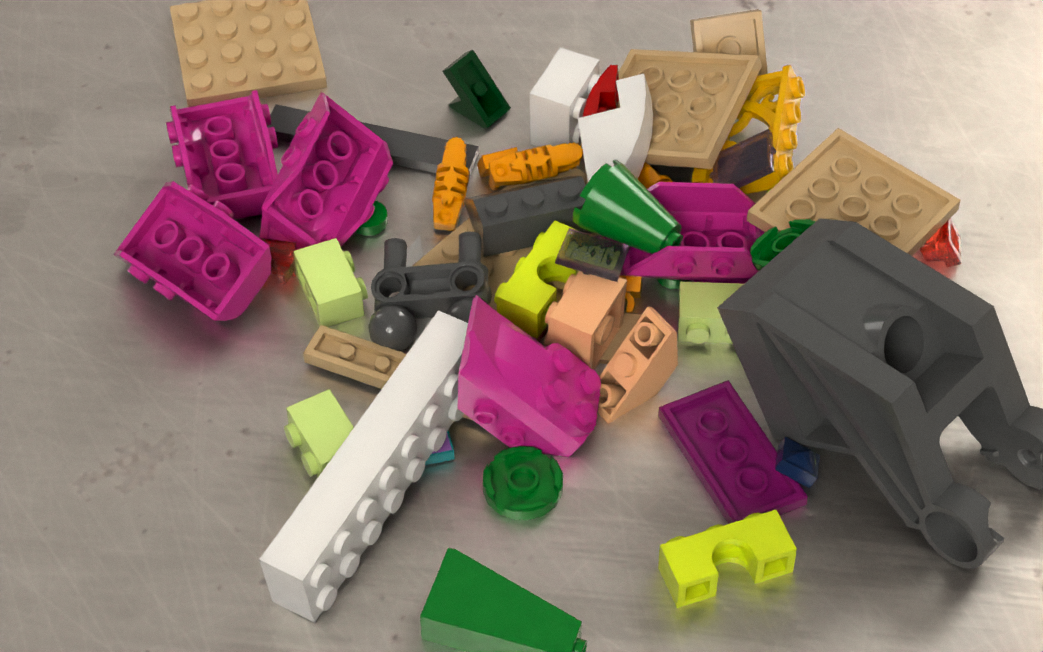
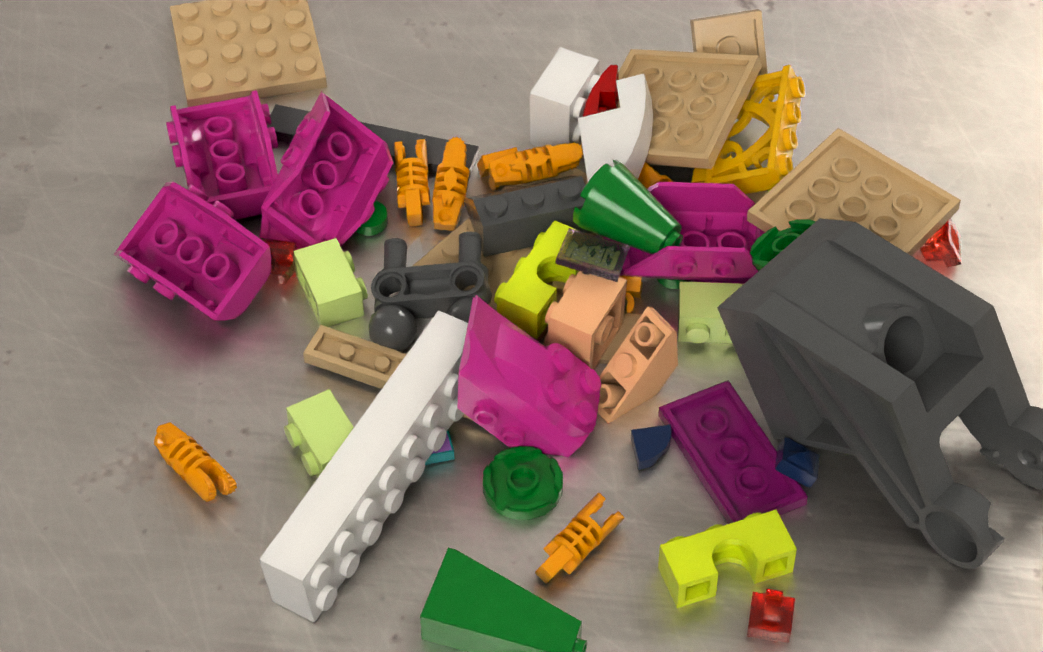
(193, 462): none -> light orange hinge
(412, 181): none -> light orange hinge
(476, 91): dark green slope -> none
(577, 540): none -> light orange hinge
(650, 444): none -> dark blue tile
(745, 161): piece -> none
(771, 616): none -> clear red tile

